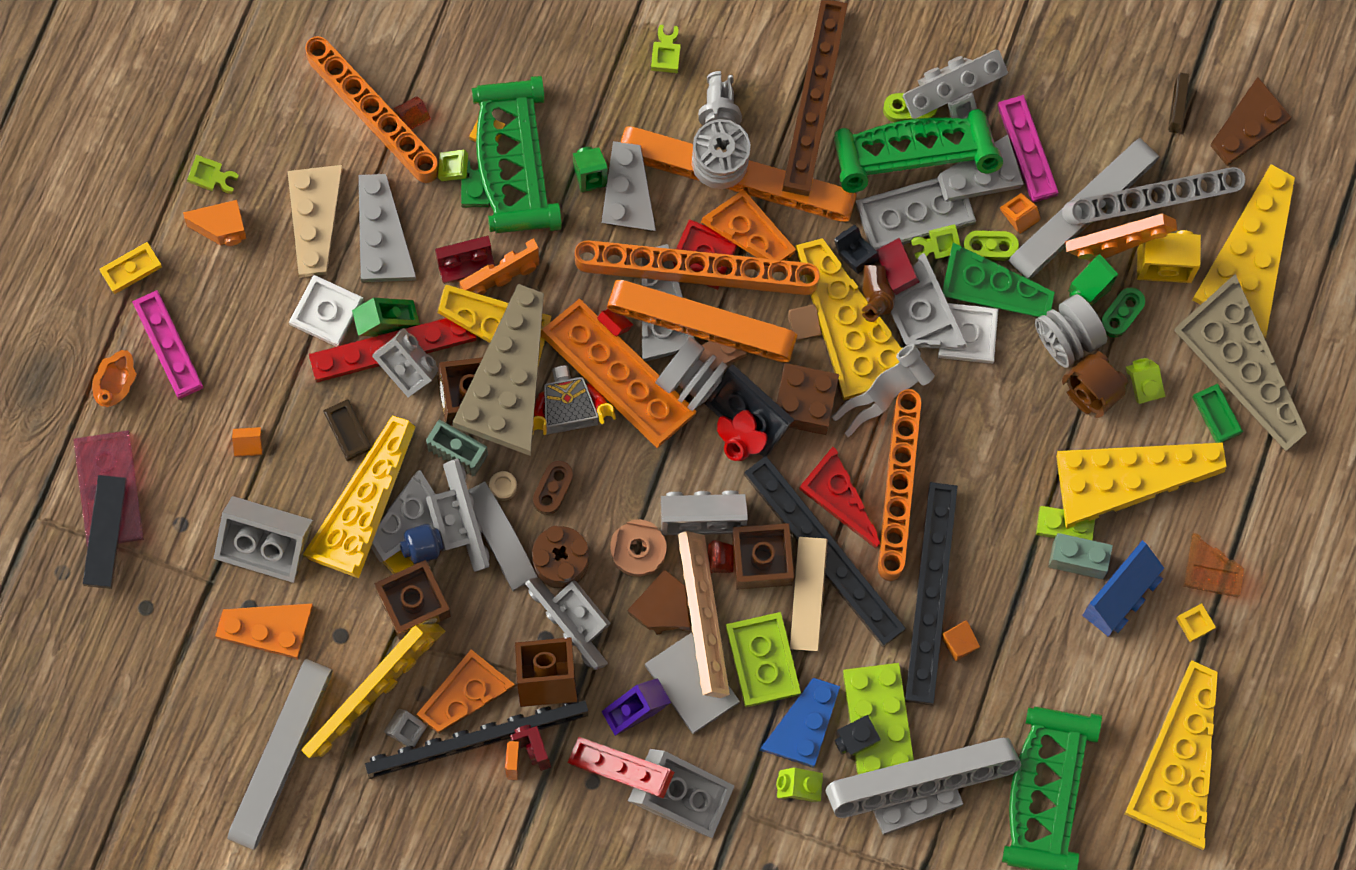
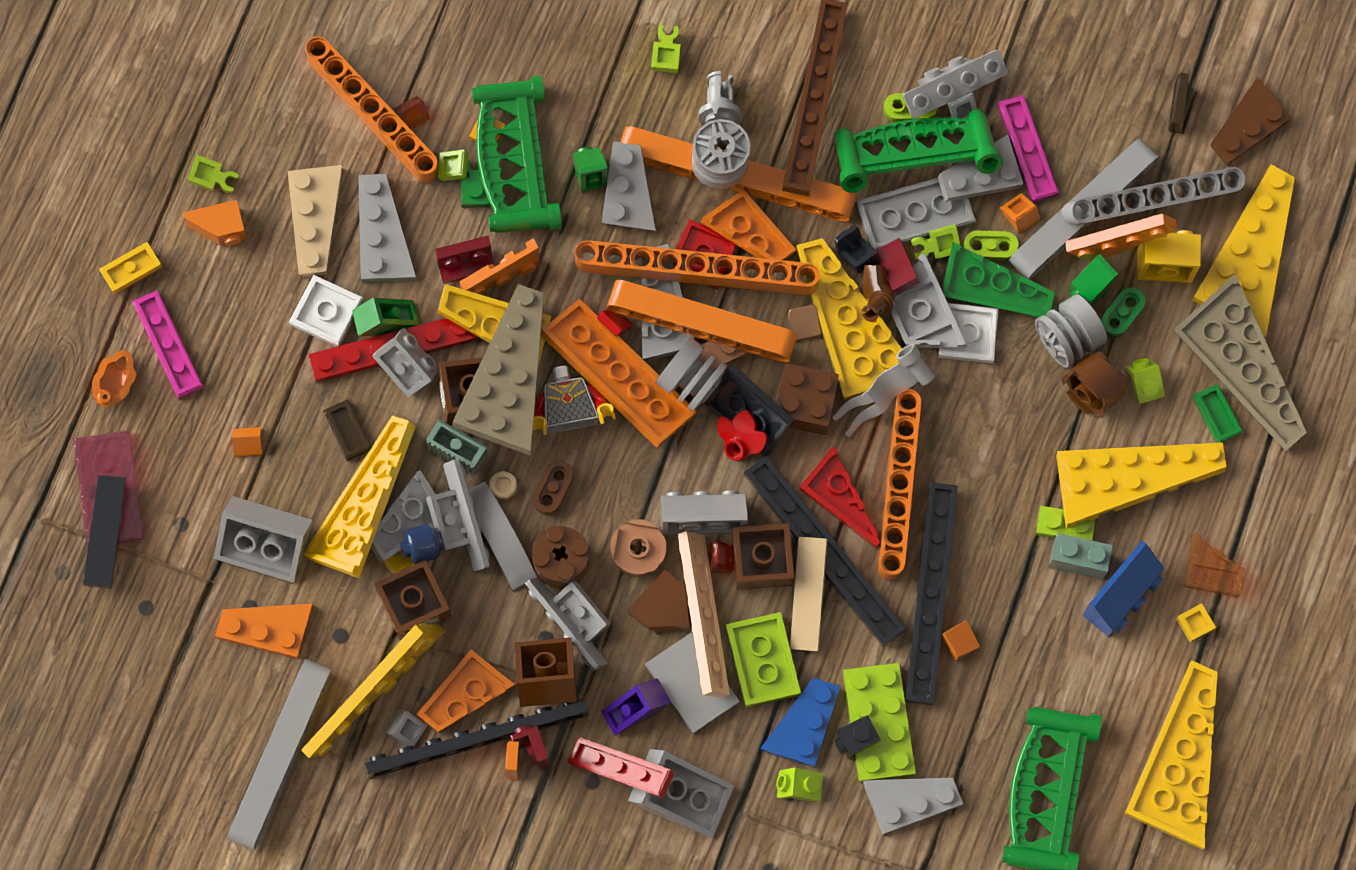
(923, 777): light grey beam -> none

